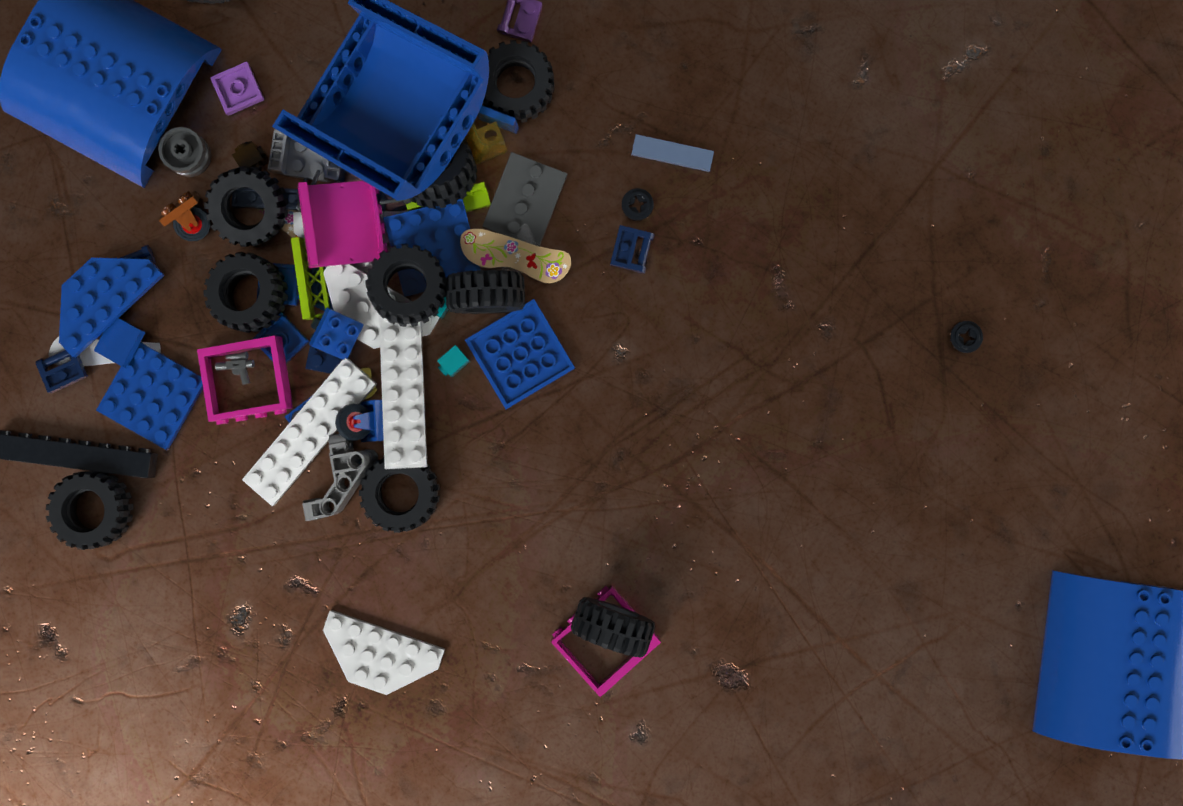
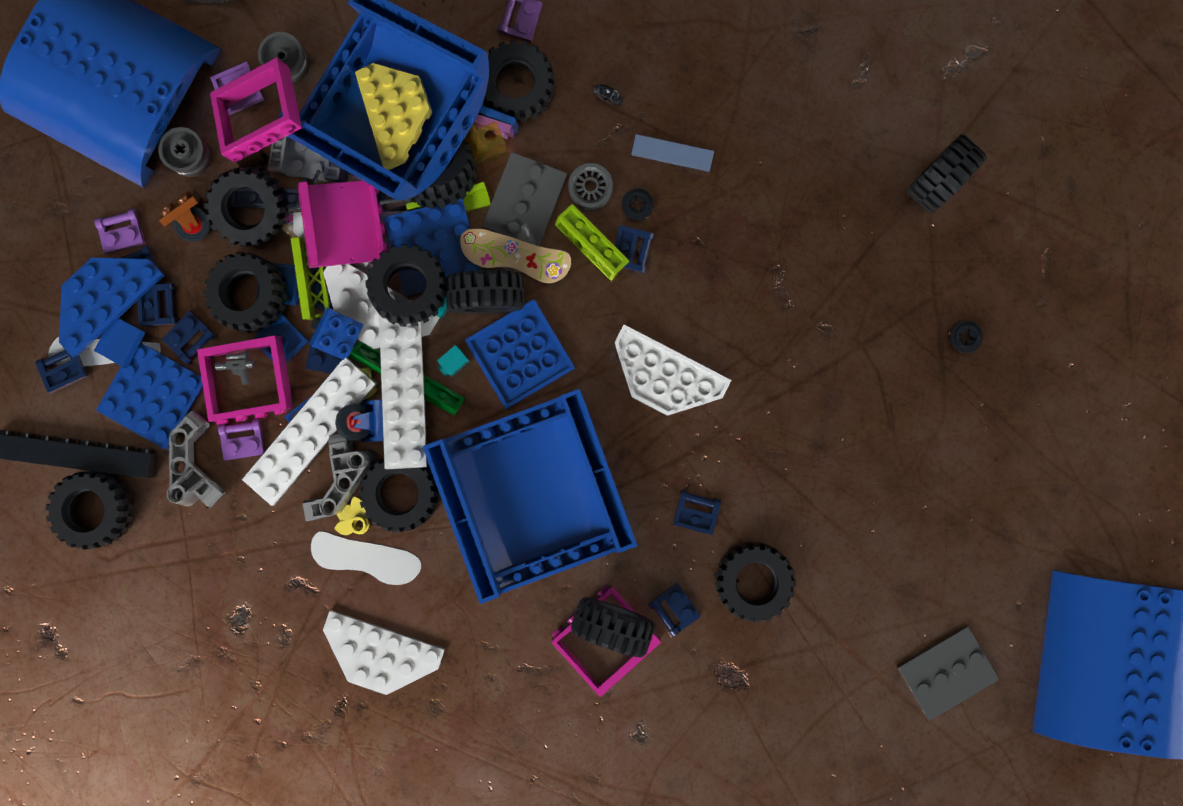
(122, 237): none -> medium lavender plate
(150, 308): none -> dark blue plate
(184, 332): none -> dark blue plate
(191, 480): none -> light grey connector
(242, 446): none -> medium lavender plate
(244, 86): none -> dark pink window
(288, 50): none -> dark grey wheel
(350, 517): none -> light yellow plate
(382, 562): none -> white sticker
(395, 109): none -> light yellow plate
(433, 391): none -> green plate
(505, 129): none -> medium lavender plate
(529, 495): none -> blue slope
(583, 170): none -> dark grey wheel
(591, 242): none -> lime fence
(607, 94): none -> black gear
(664, 376): none -> white plate
(679, 605): none -> dark blue plate
(696, 519): none -> dark blue plate
(778, 596): none -> black tyre
(947, 173): none -> black tyre
(947, 673): none -> dark grey plate

